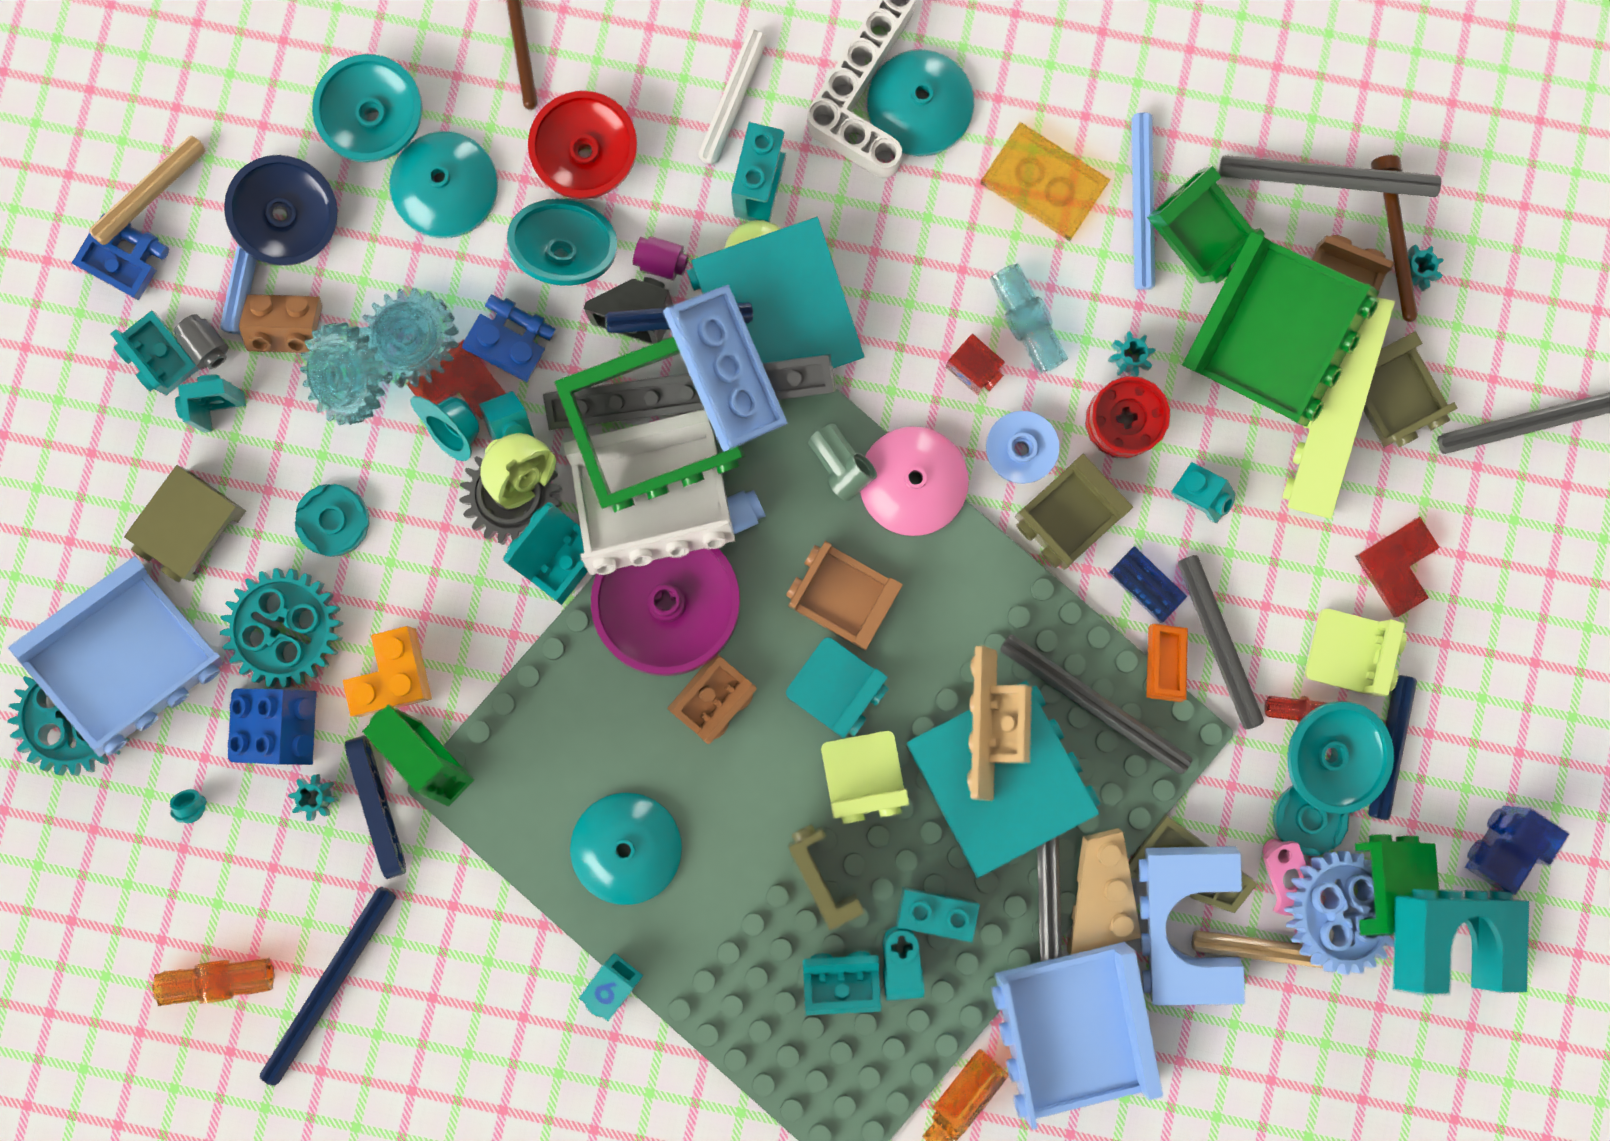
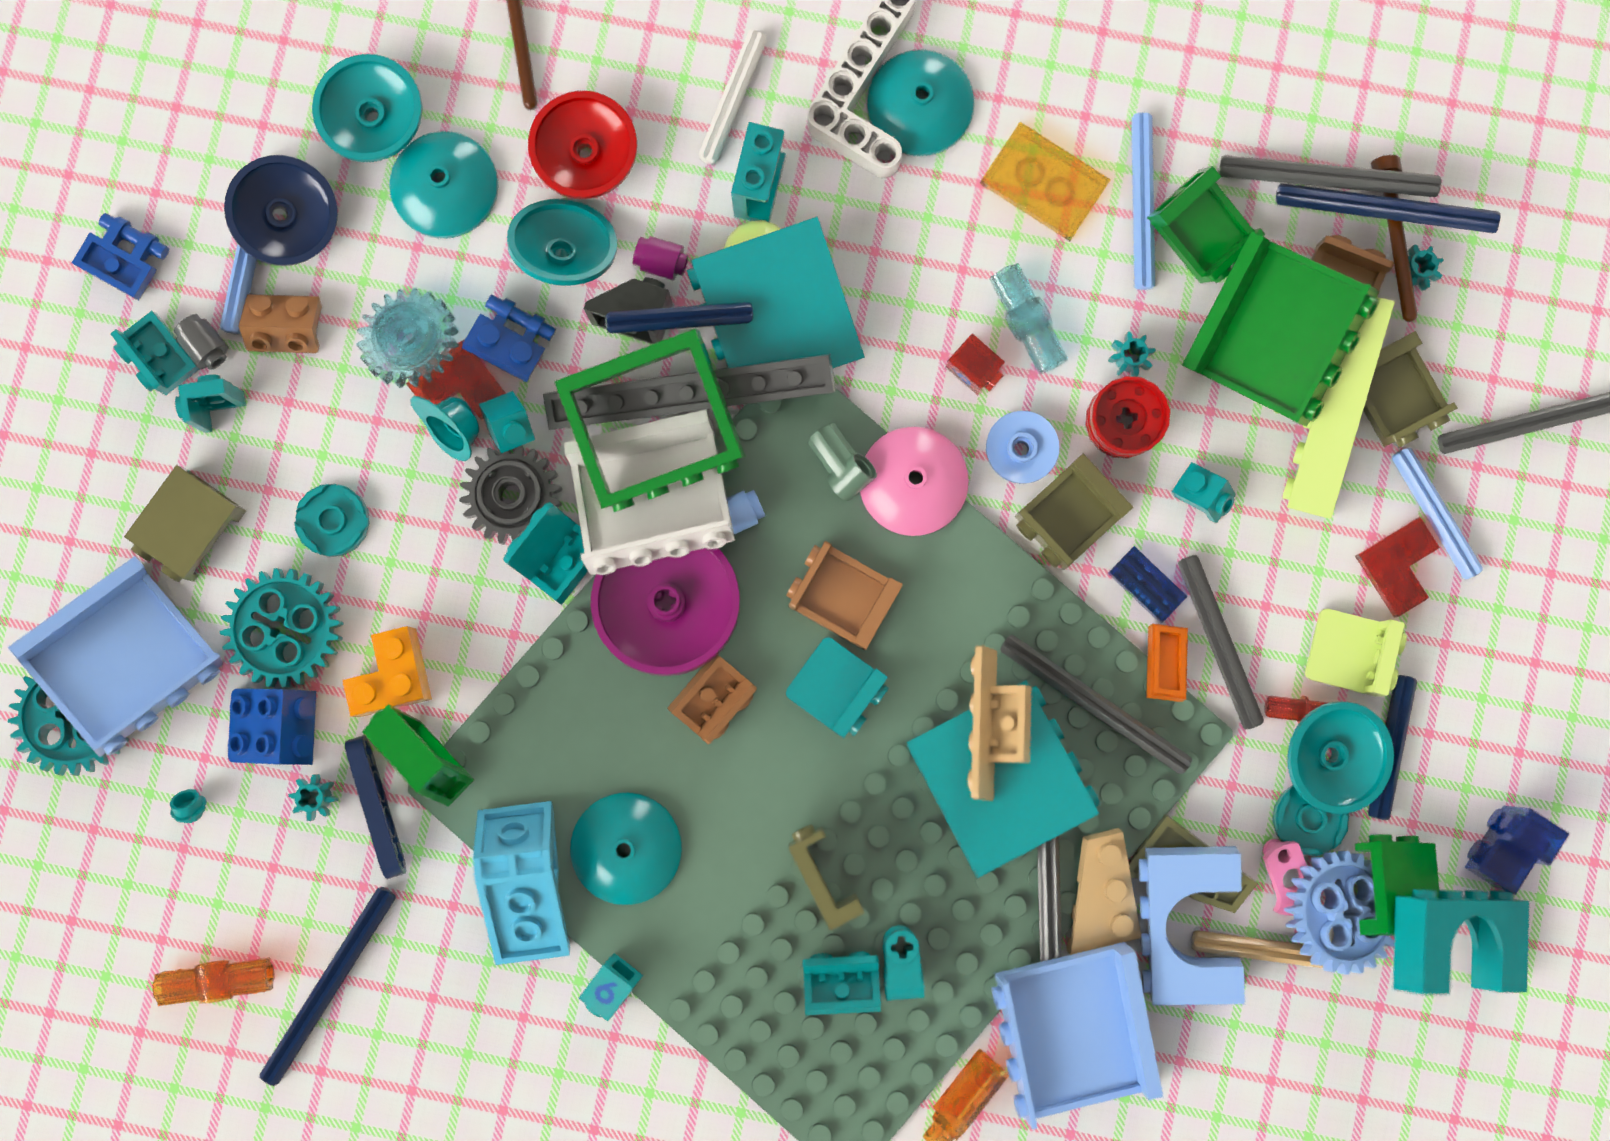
(147, 190): tan axle -> none
(343, 373): clear light blue gear -> none
(514, 468): yellowish green cylinder -> none
(519, 882): none -> medium azure bracket
(725, 367): light blue tile -> none
(864, 776): yellowish green bracket -> none
(937, 914): teal brick -> none
(1388, 208): none -> dark blue axle
(1437, 513): none -> light blue axle

